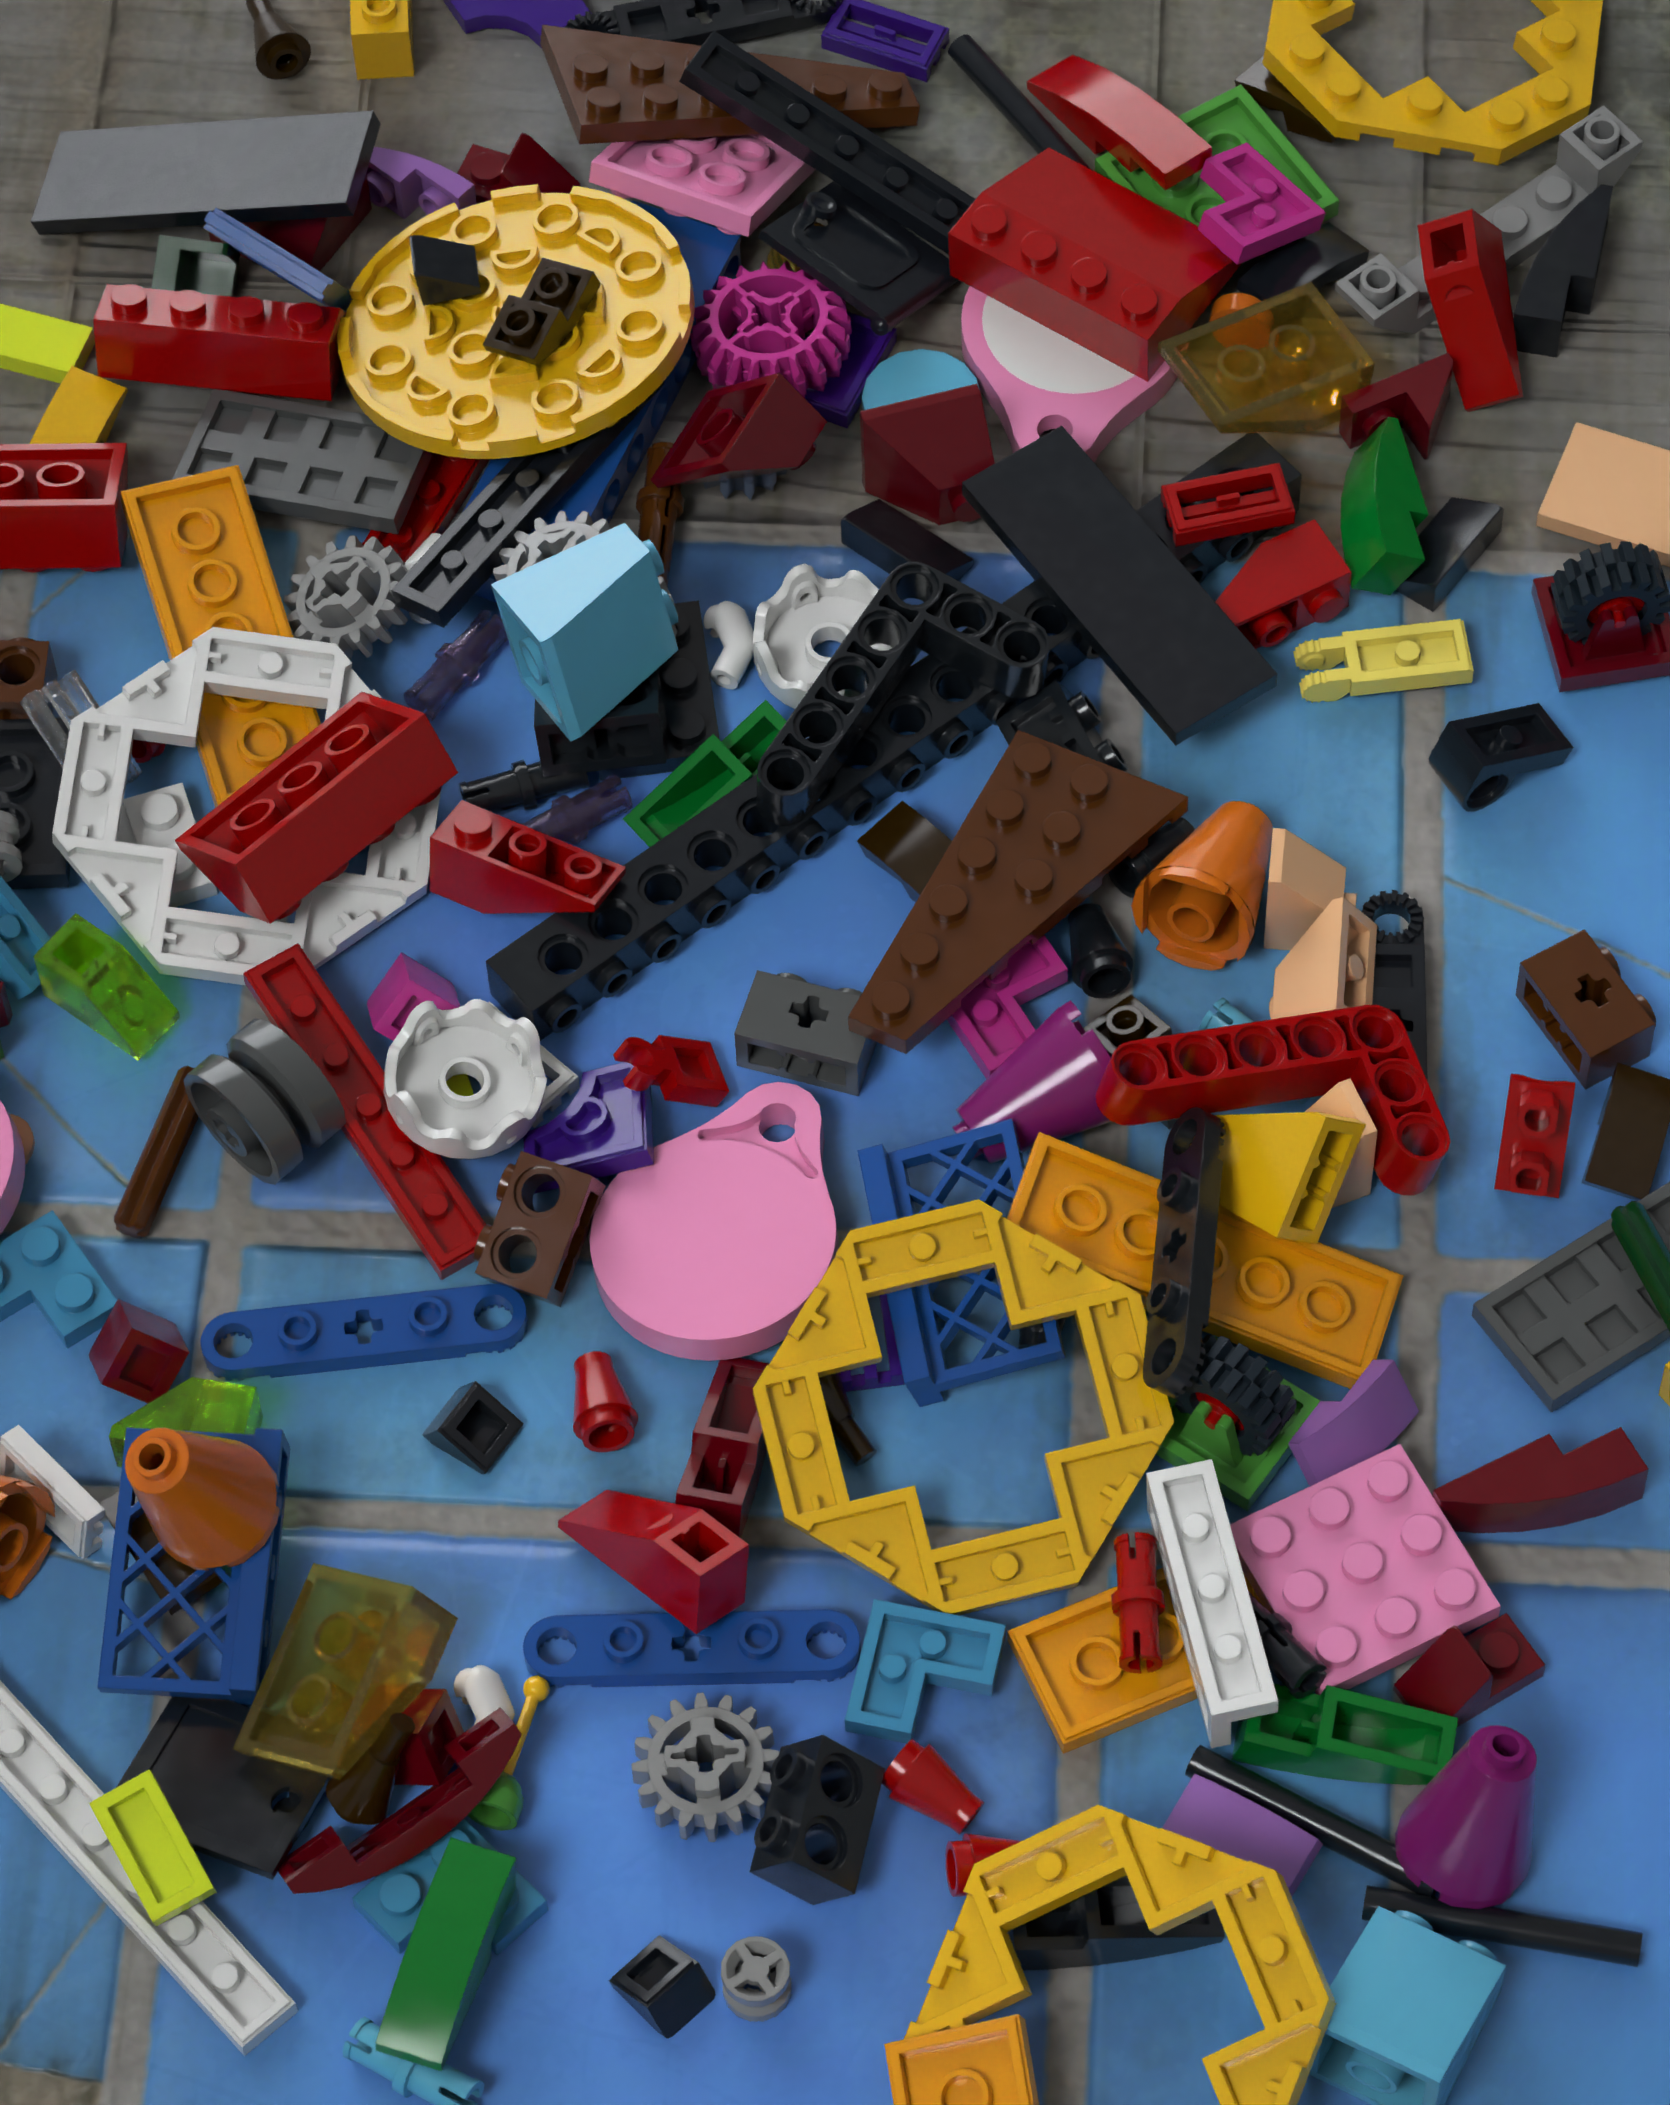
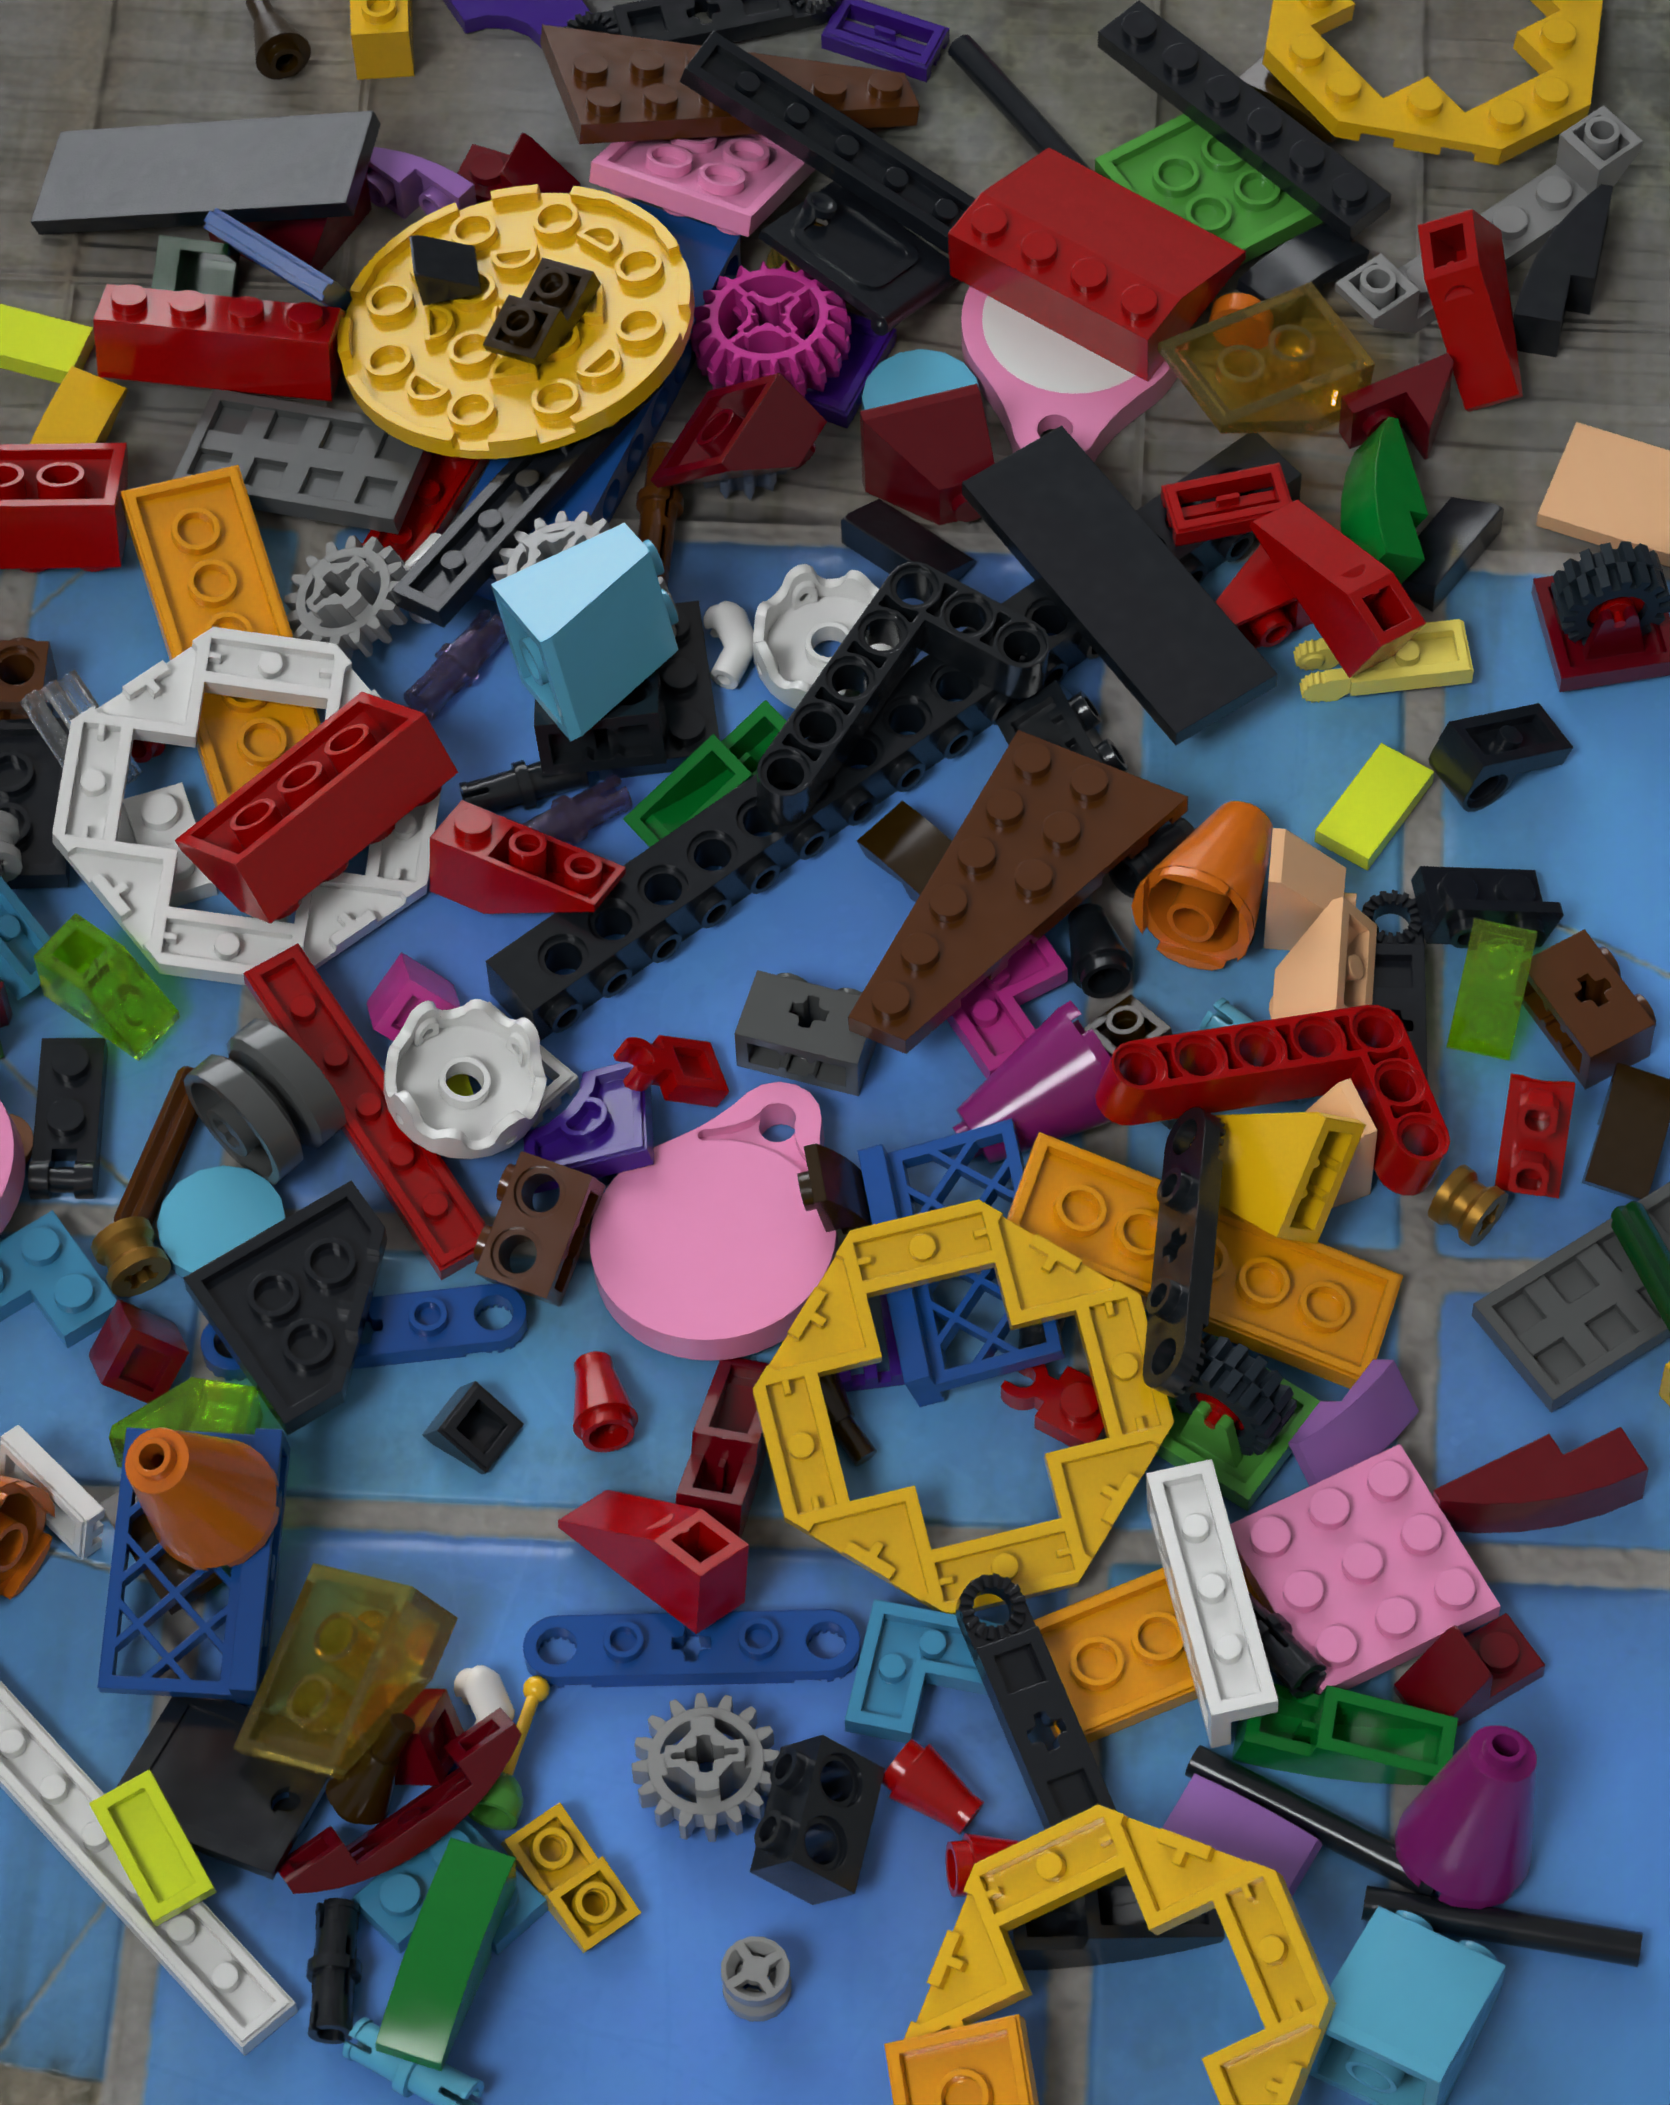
(68, 1117): none -> black plate
(130, 1256): none -> pearl gold wheel
(215, 1214): none -> medium azure tile
(297, 1303): none -> black plate
(334, 1970): none -> black pin
(576, 1883): none -> yellow slope
(664, 1986): black slope -> none
(834, 1189): none -> dark brown slope
(1028, 1687): none -> black piece
(1064, 1406): none -> red plate
(1120, 119): slope -> none
(1138, 1603): red pin -> none
(1244, 121): none -> black plate
(1260, 205): dark pink plate -> none
(1340, 586): none -> red slope
(1374, 806): none -> neon yellow tile
(1456, 895): none -> black bracket
(1467, 1205): none -> pearl gold wheel
(1491, 989): none -> clear neon green slope

